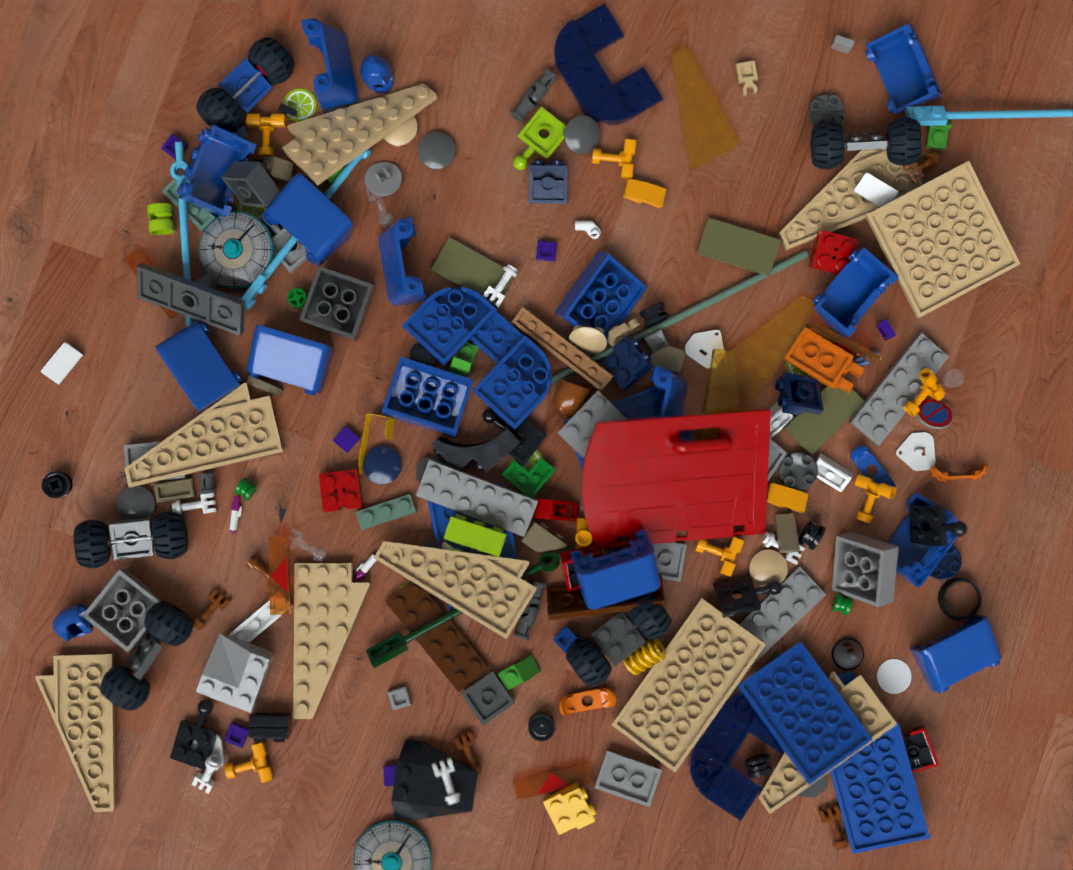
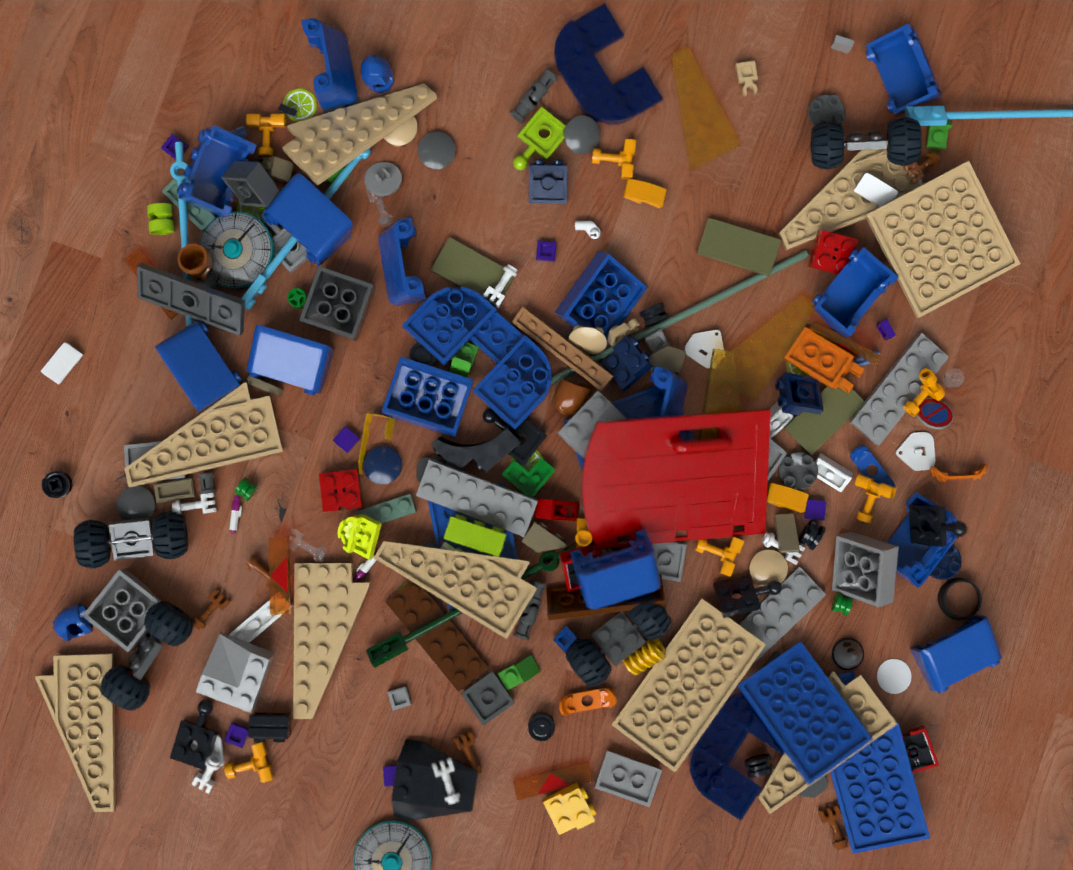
(195, 260): none -> dark orange piece
(246, 85): black plate -> none
(359, 535): none -> neon yellow slope
(815, 510): none -> dark purple tile

